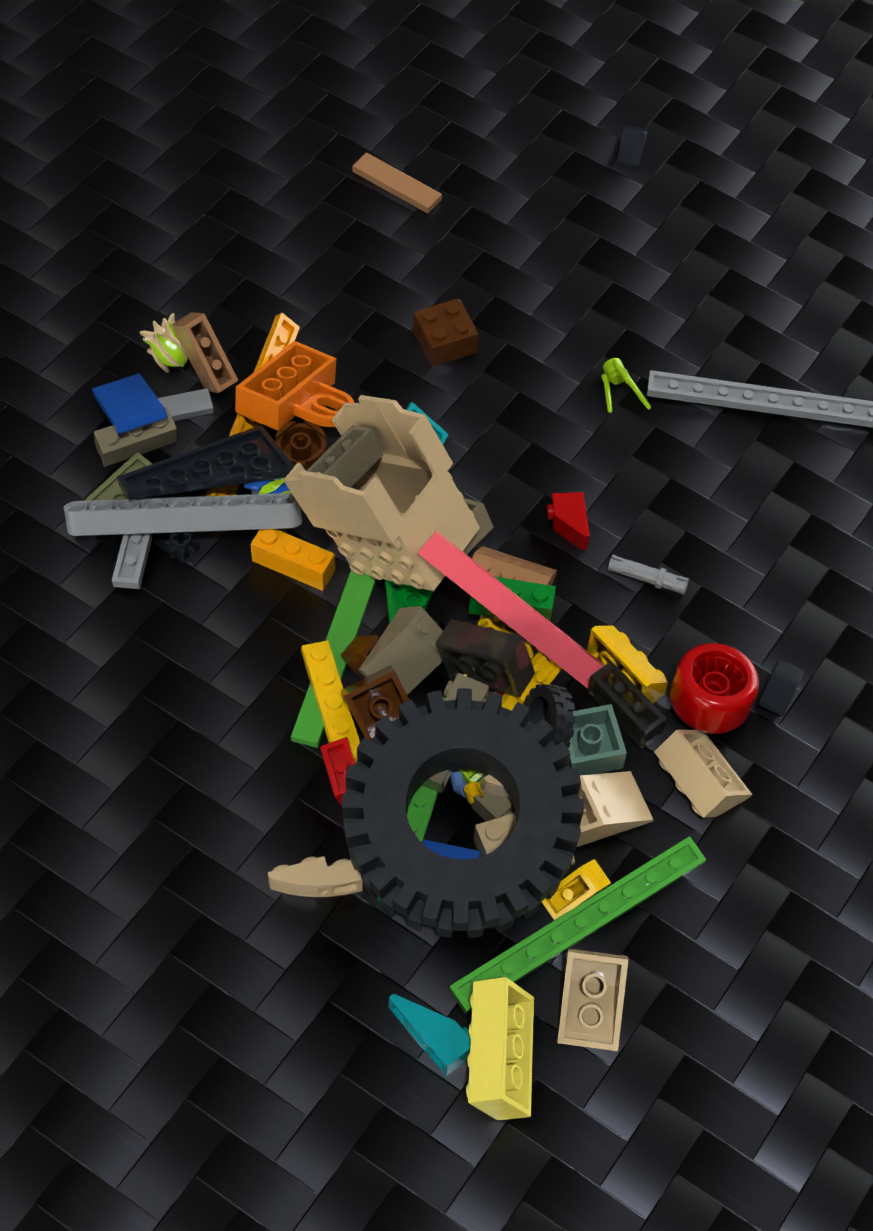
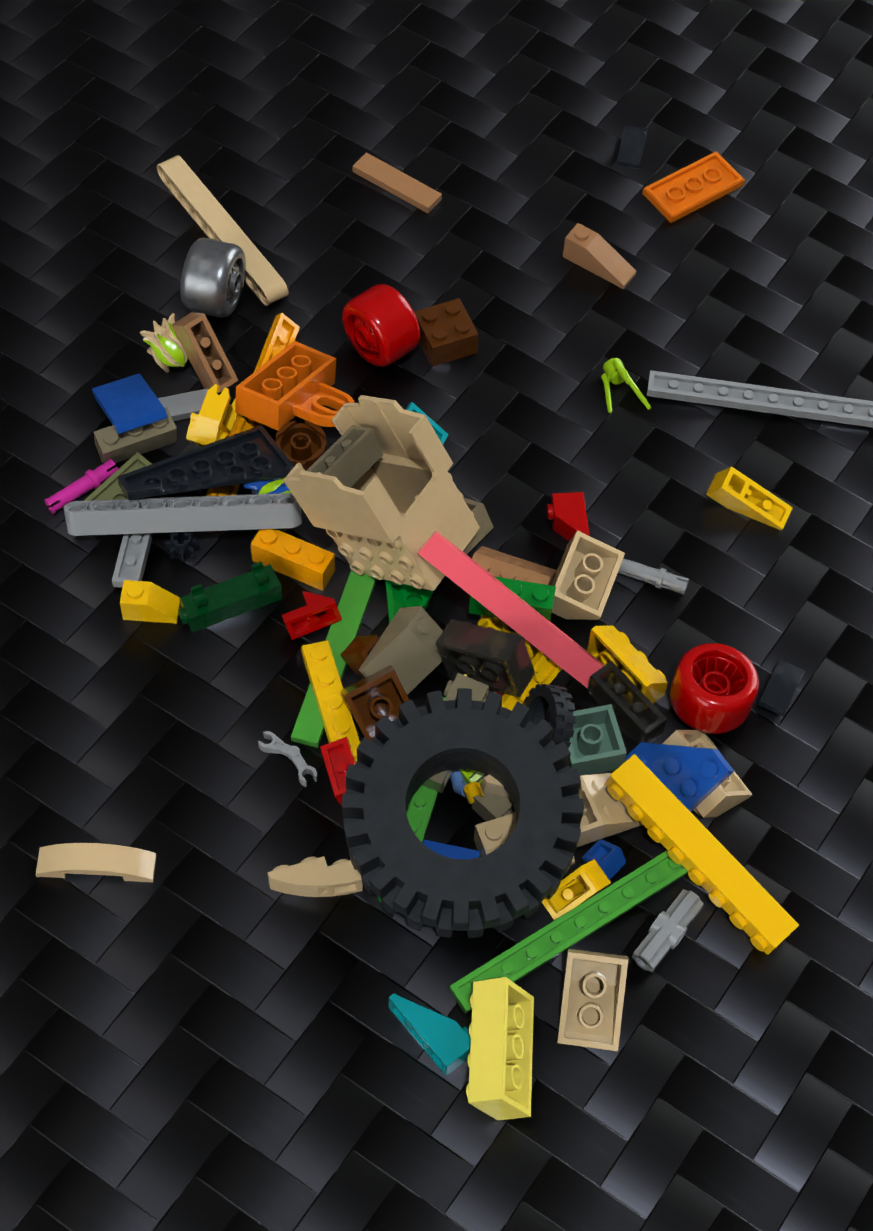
(90, 480): none -> dark pink pin
(96, 859): none -> tan slope
(148, 603): none -> yellow slope
(213, 277): none -> flat silver wheel
(214, 418): none -> yellow piece
(220, 226): none -> tan beam
(230, 598): none -> dark green brick
(292, 752): none -> light grey piece
(317, 614): none -> red slope
(381, 325): none -> red wheel
(585, 578): none -> tan slope
(597, 256): none -> medium nougat slope
(607, 856): none -> blue slope
(667, 930): none -> light grey piece
(685, 770): none -> blue plate
(693, 187): none -> orange tile
(701, 855): none -> yellow brick
(748, 498): none -> yellow slope

